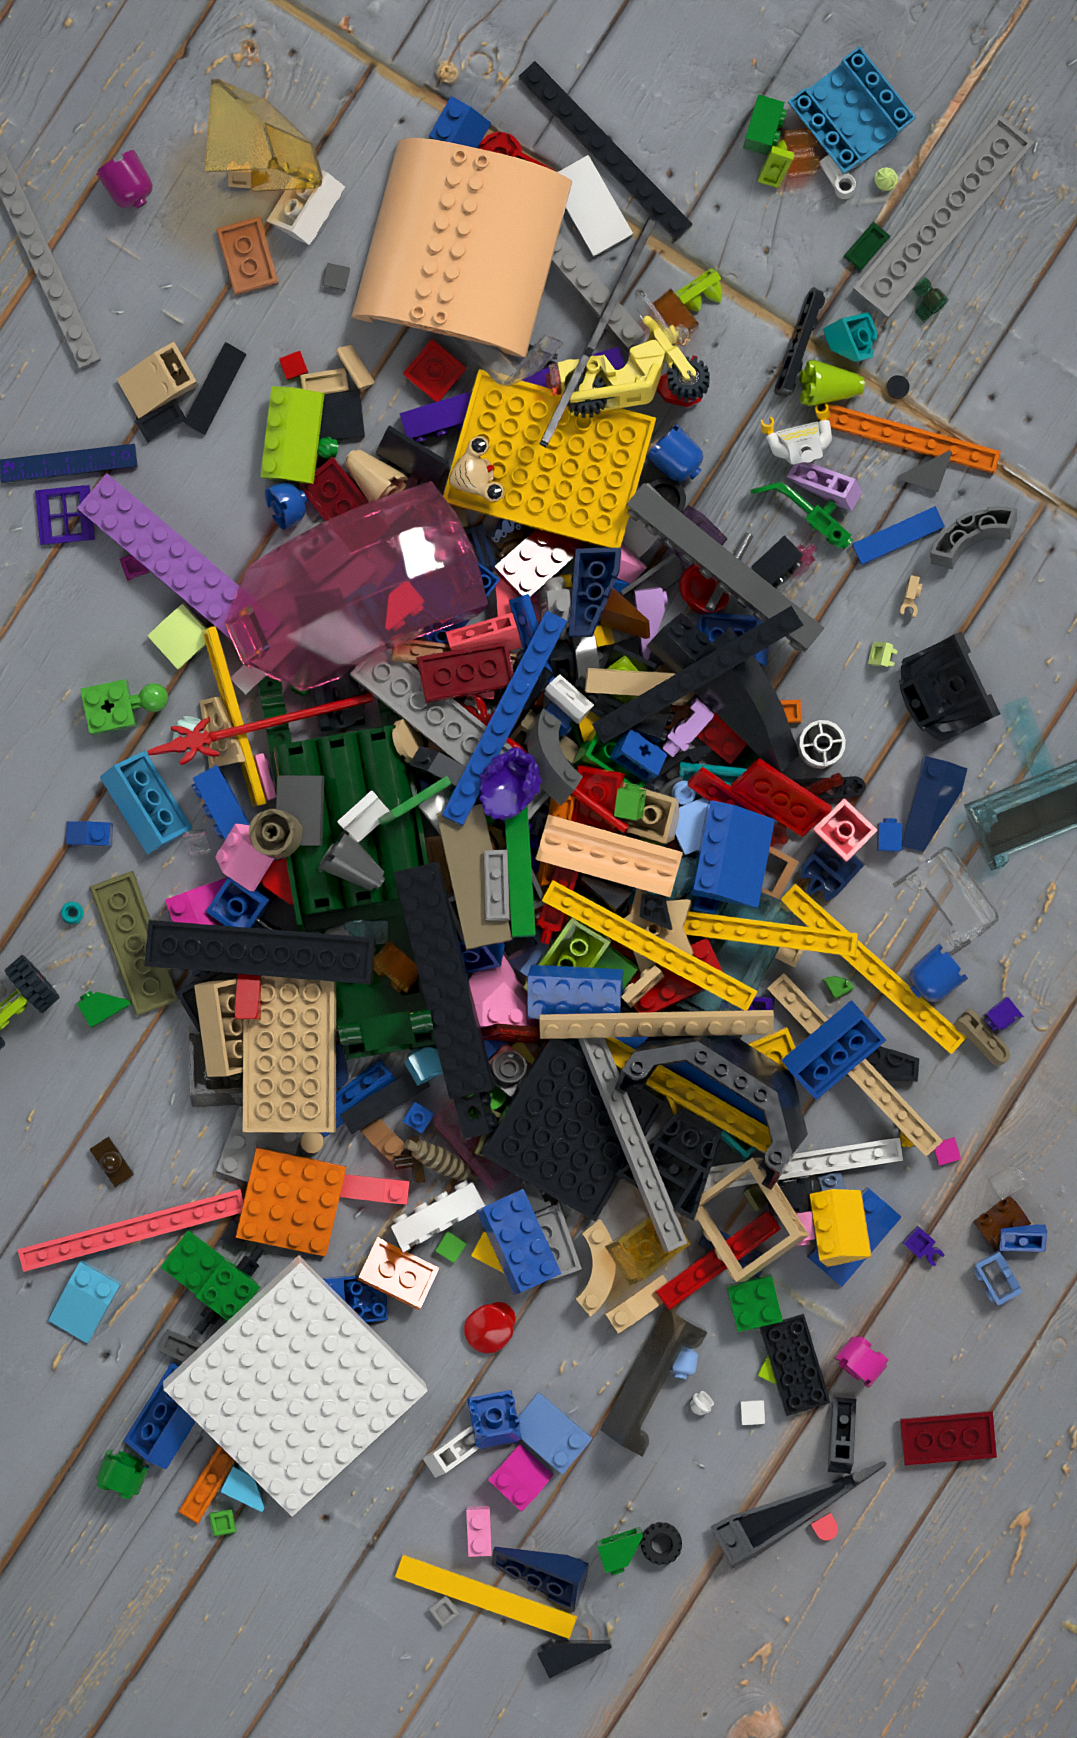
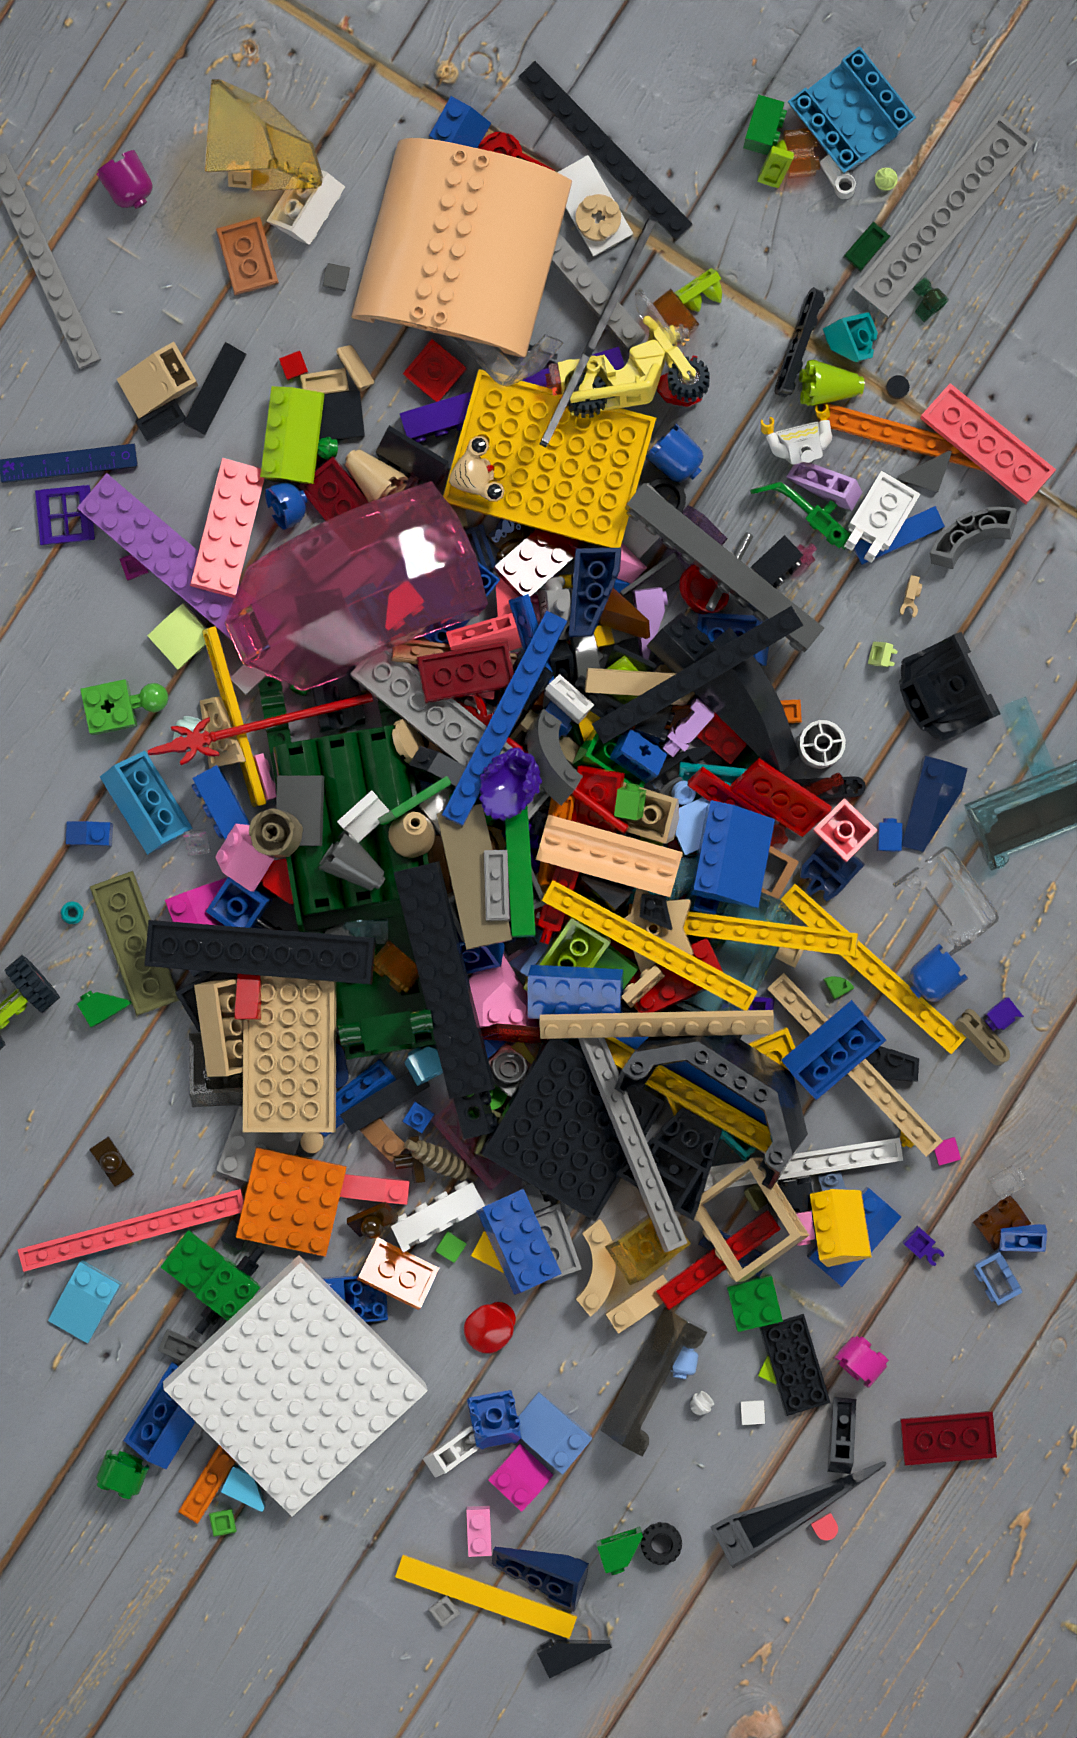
(228, 528): none -> plate
(371, 1221): none -> dark brown tile
(411, 834): none -> tan cone
(587, 224): none -> tan plate
(881, 514): none -> white tile
(988, 443): none -> coral plate

